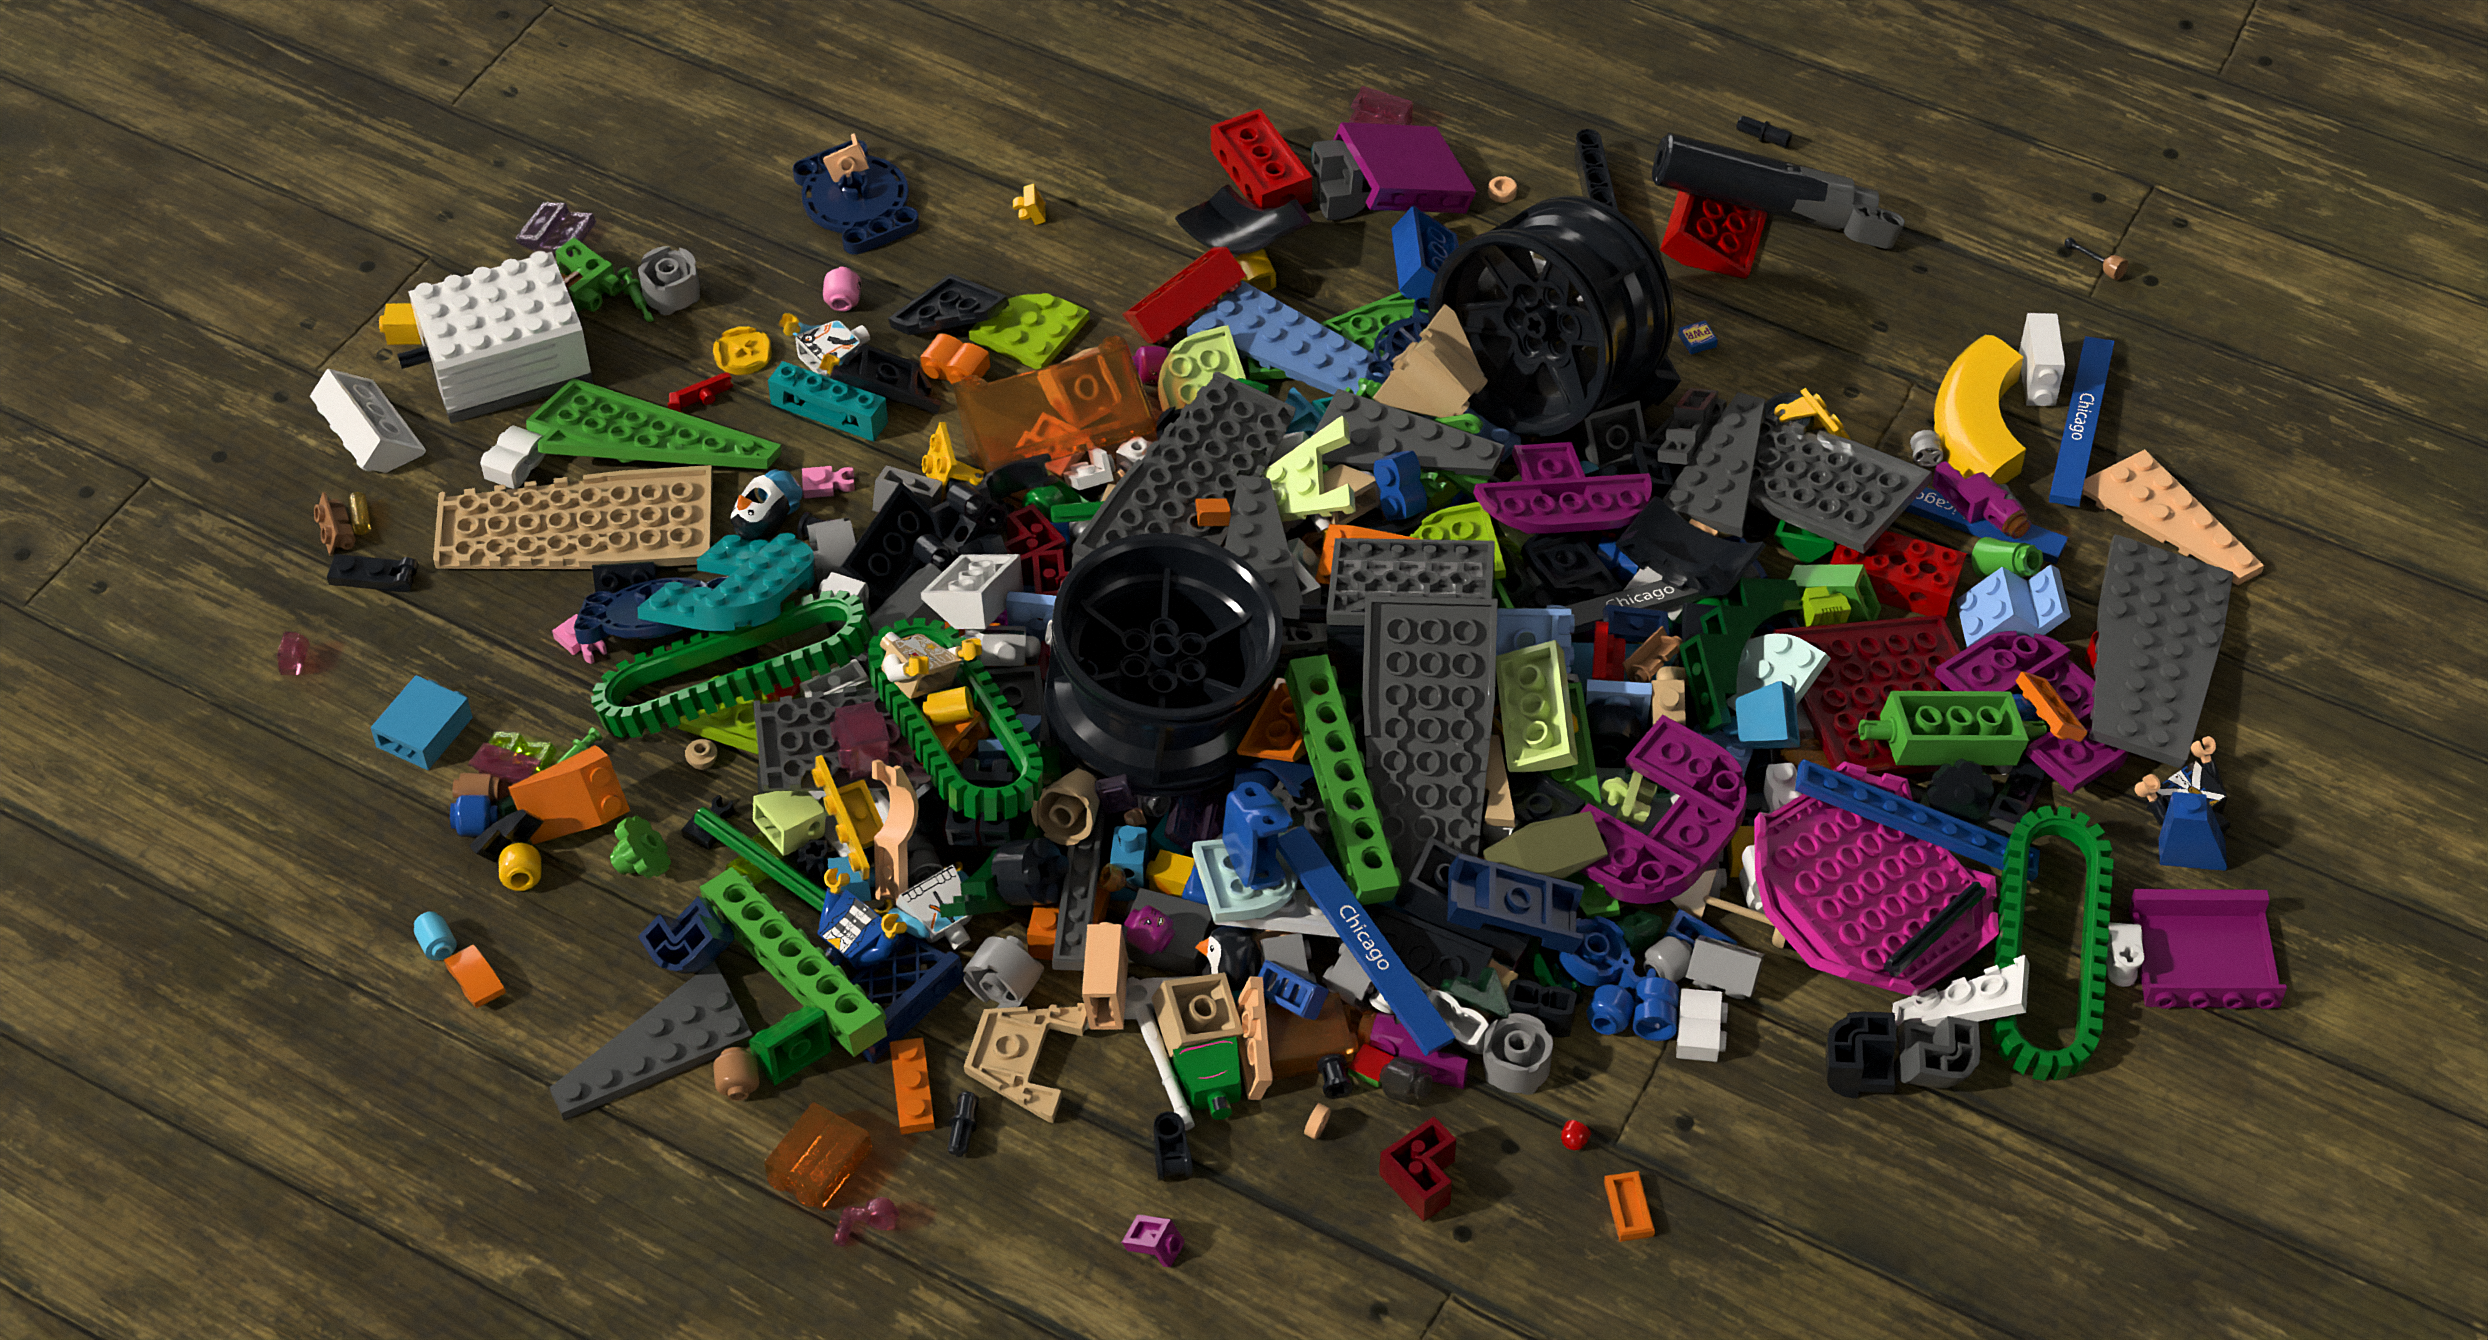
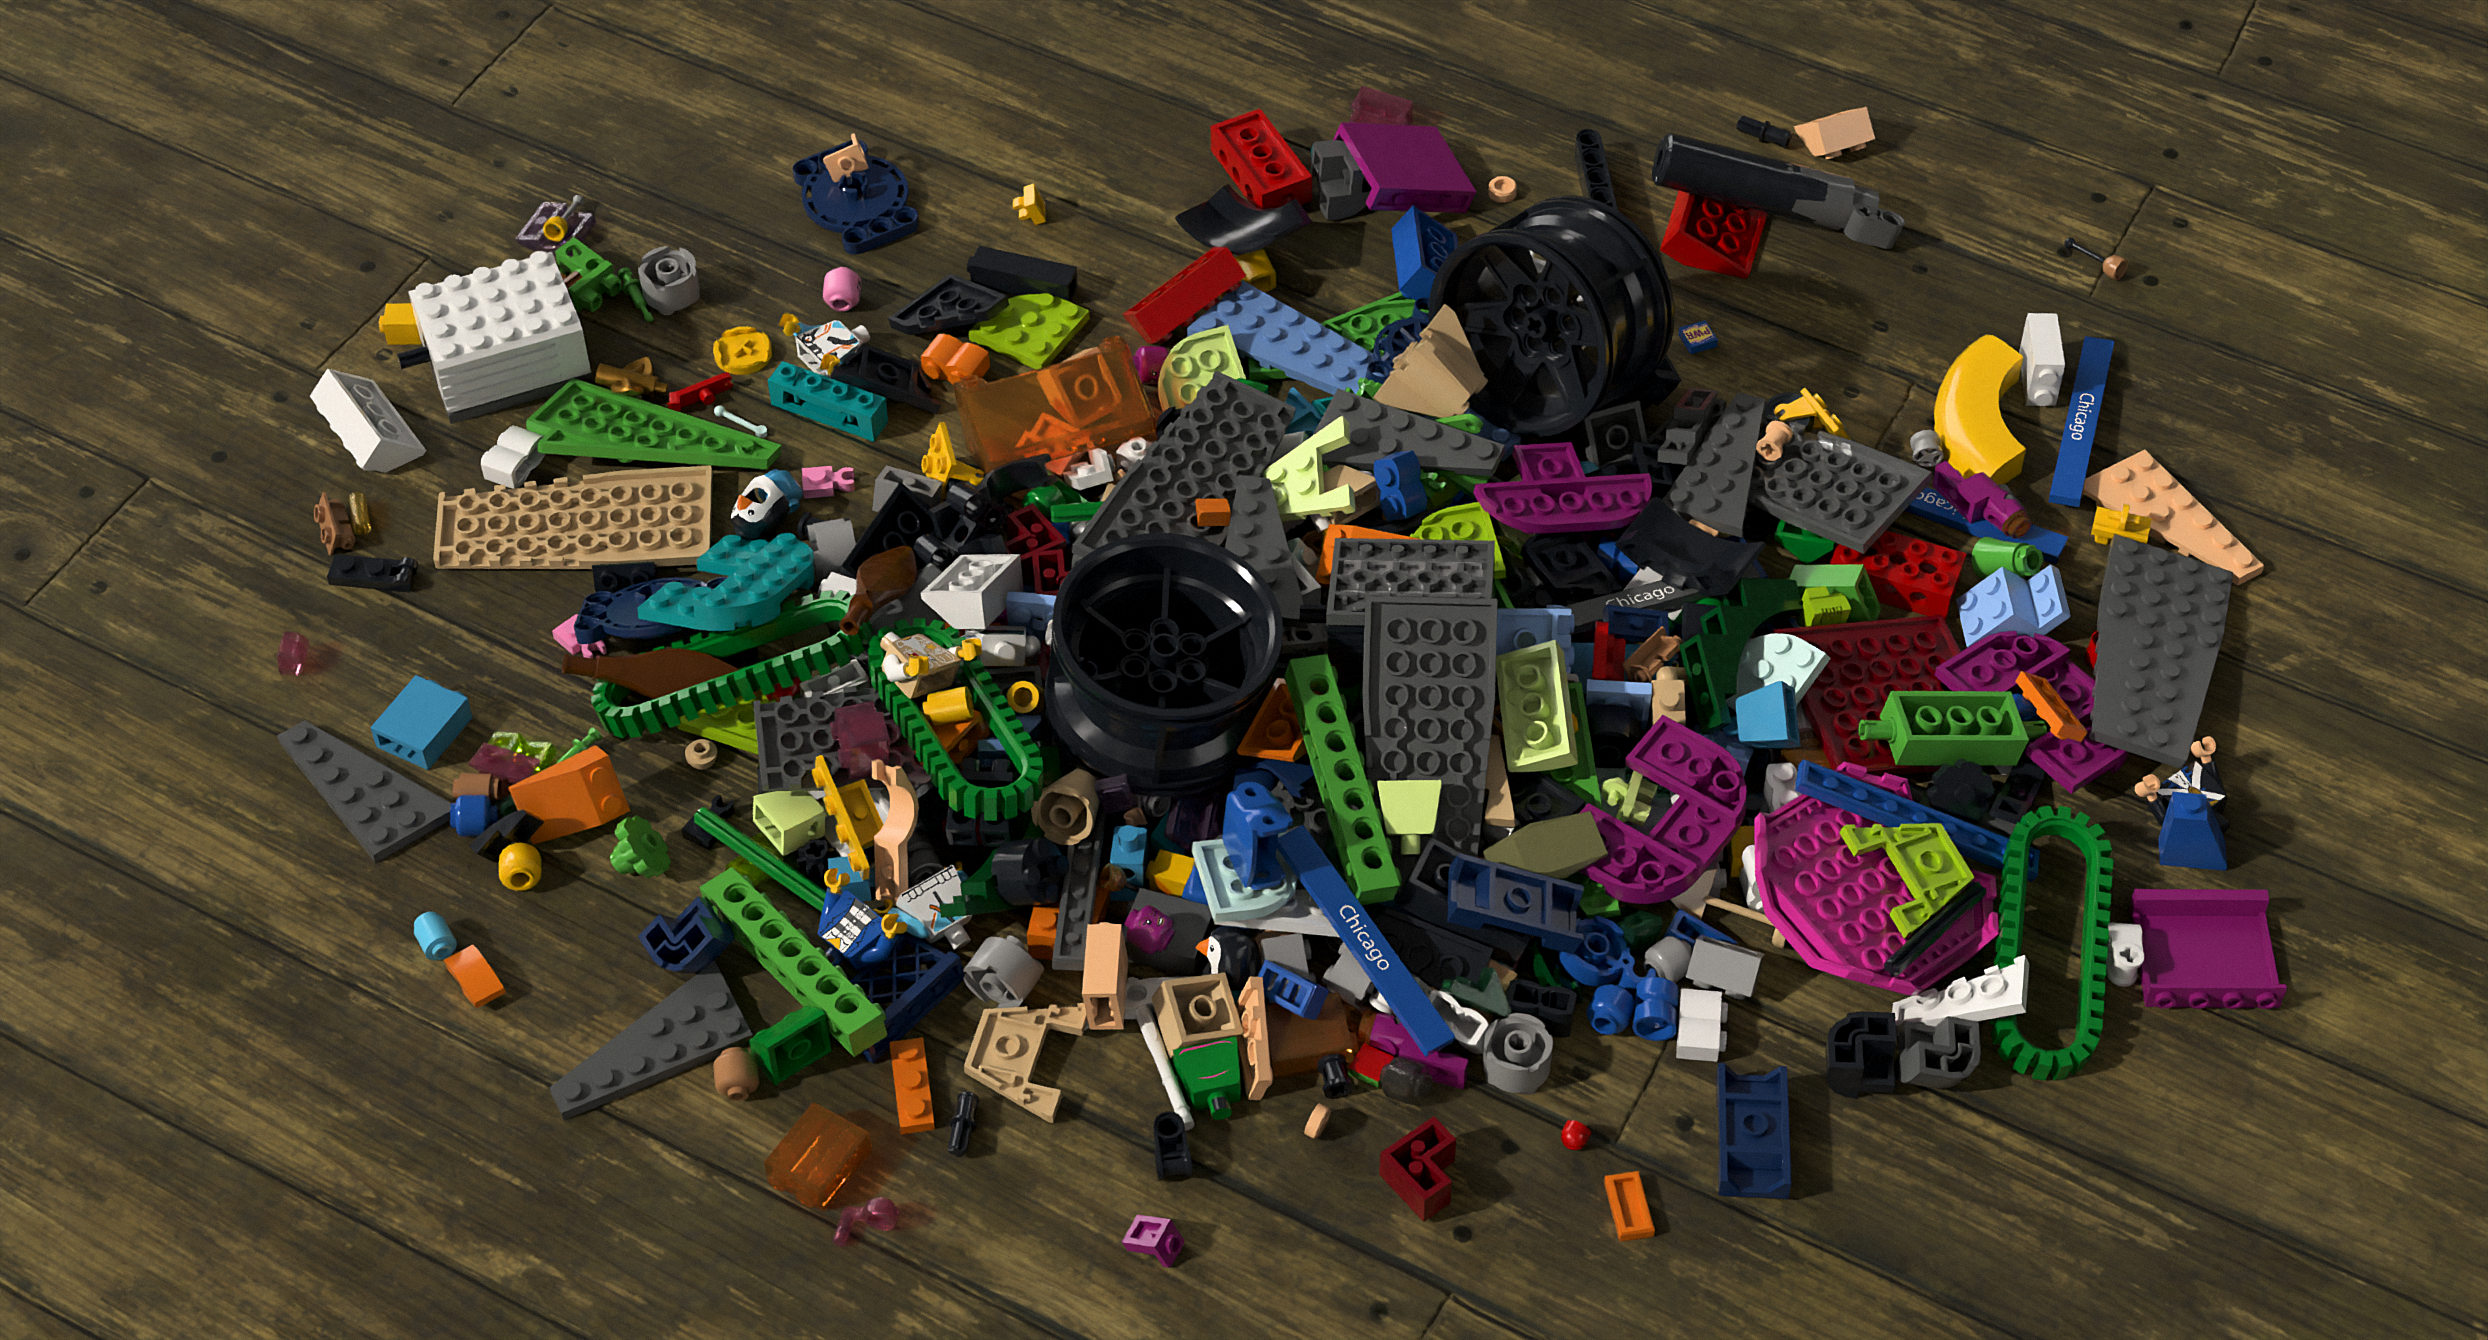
(369, 798): none -> dark grey wing
(557, 227): none -> yellow hinge
(631, 380): none -> pearl gold plant
(652, 672): none -> reddish brown animal
(760, 431): none -> light aqua hinge
(879, 583): none -> reddish brown animal
(1021, 274): none -> black brick
(1026, 698): none -> yellow brick
(1410, 810): none -> yellowish green torso
(1753, 1134): none -> dark blue piece
(1772, 444): none -> light nougat bush
(1836, 132): none -> light nougat slope
(1924, 861): none -> lime wing
(2111, 522): none -> yellow hips

